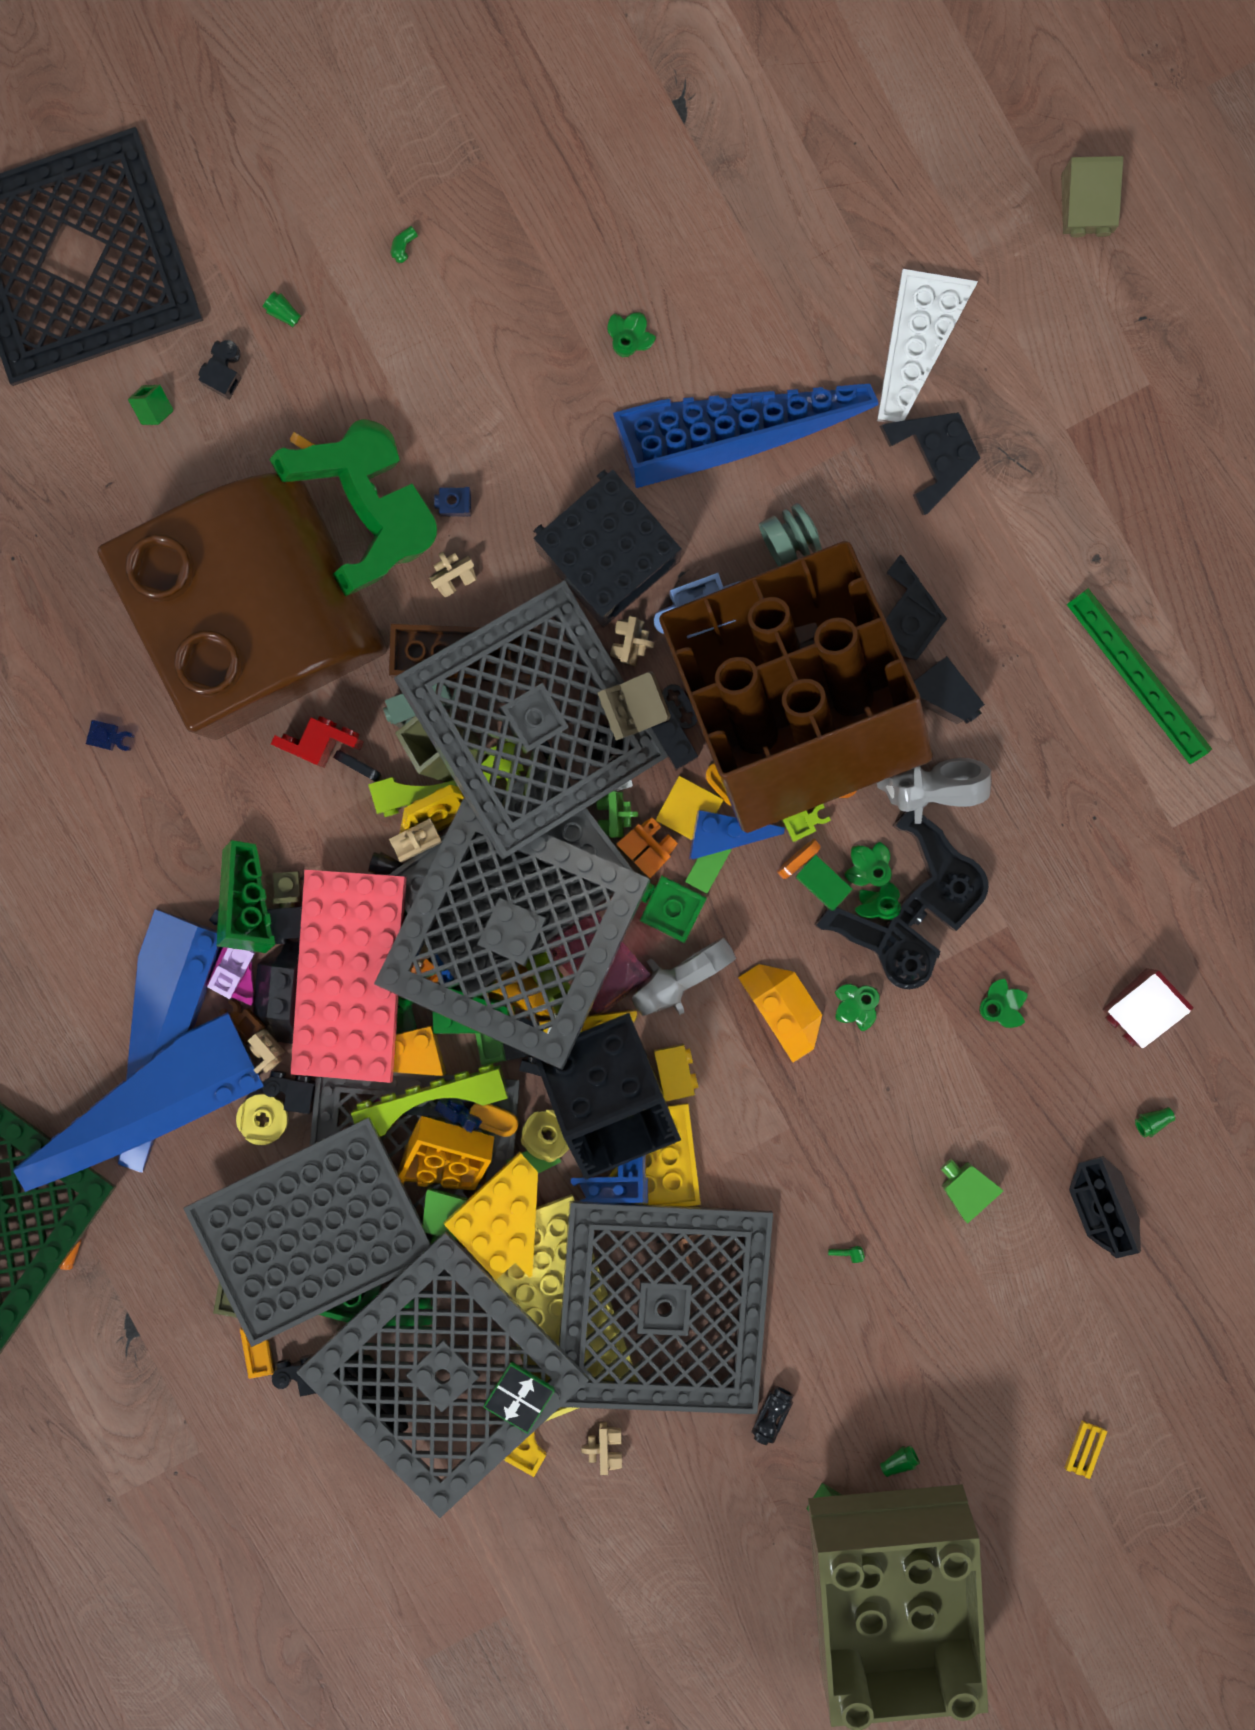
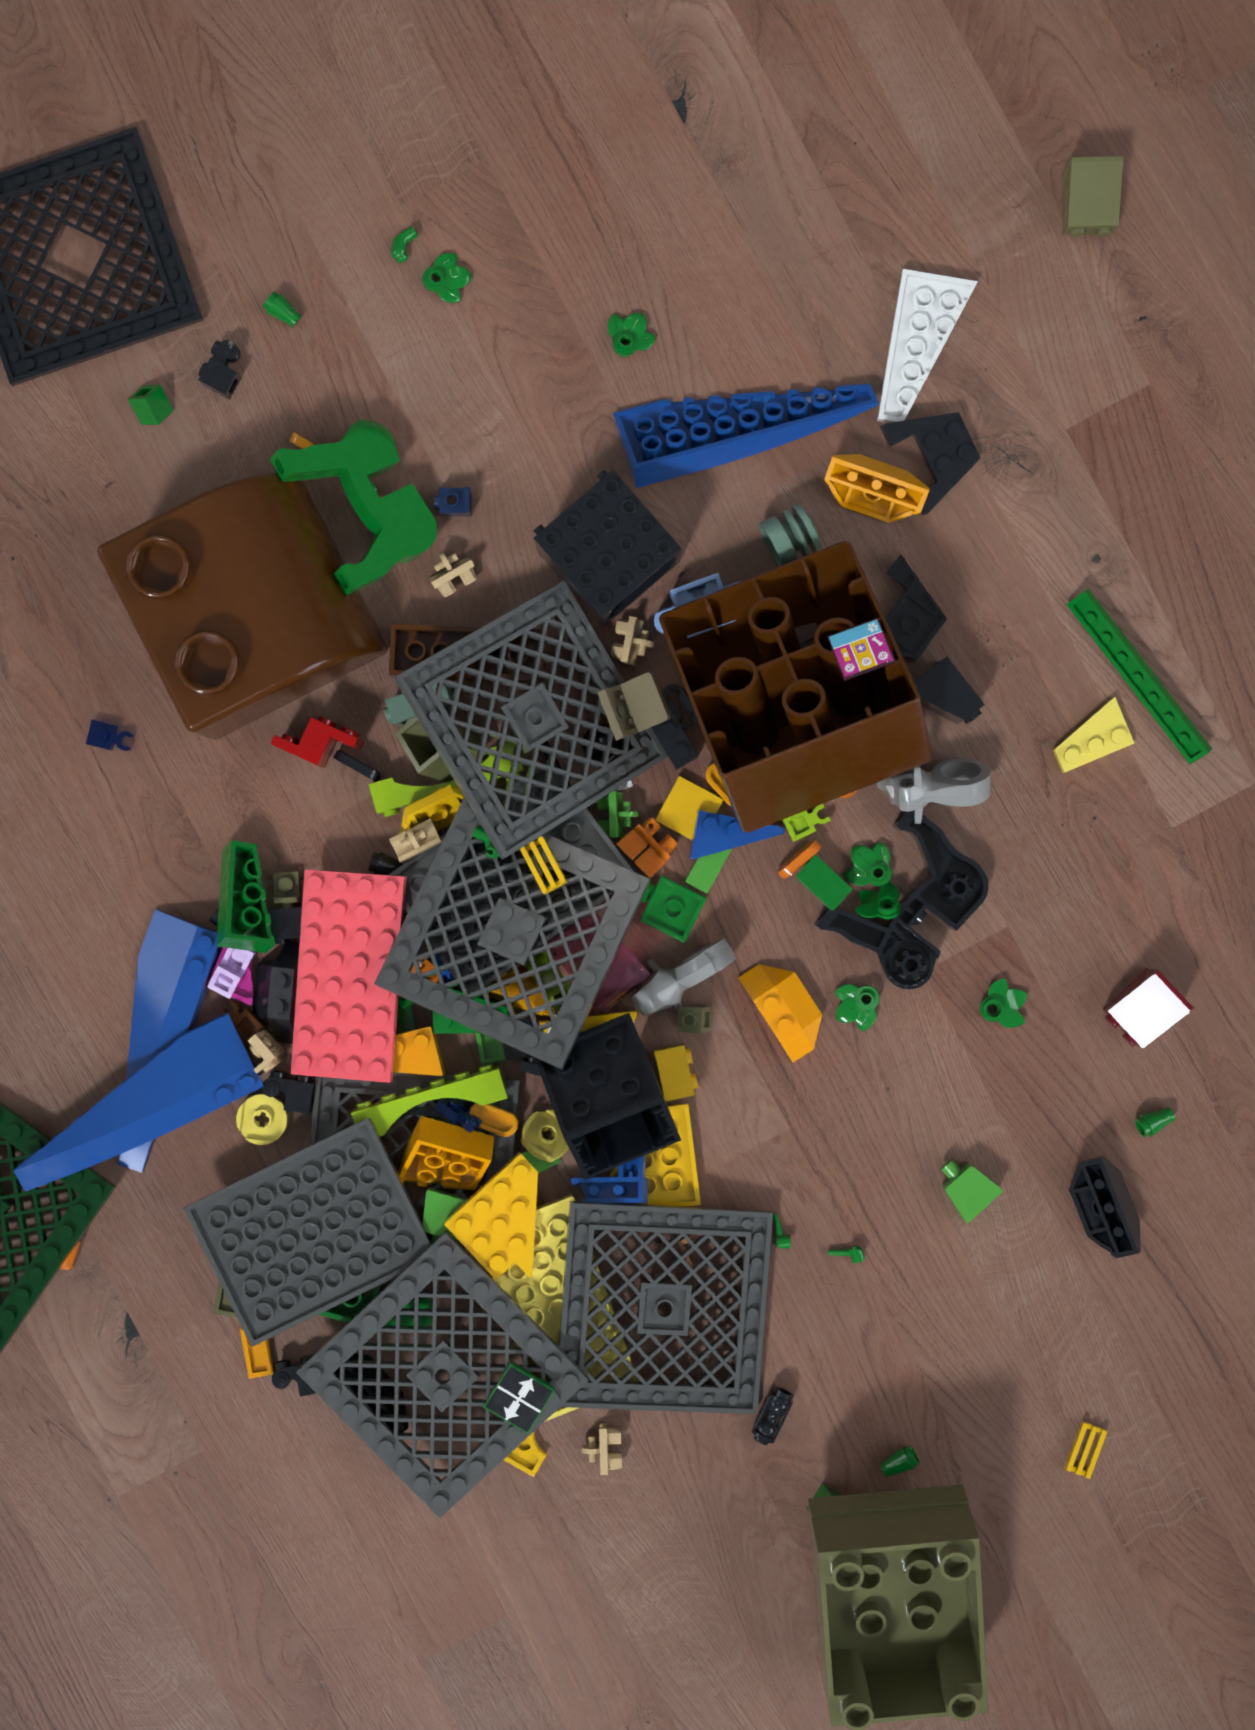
(450, 277): none -> green plate
(480, 834): none -> green arm
(533, 846): none -> yellow tile
(694, 1019): none -> olive bracket
(782, 1241): none -> green hand
(861, 649): none -> piece
(875, 487): none -> light orange wedge
(1095, 738): none -> light yellow wing

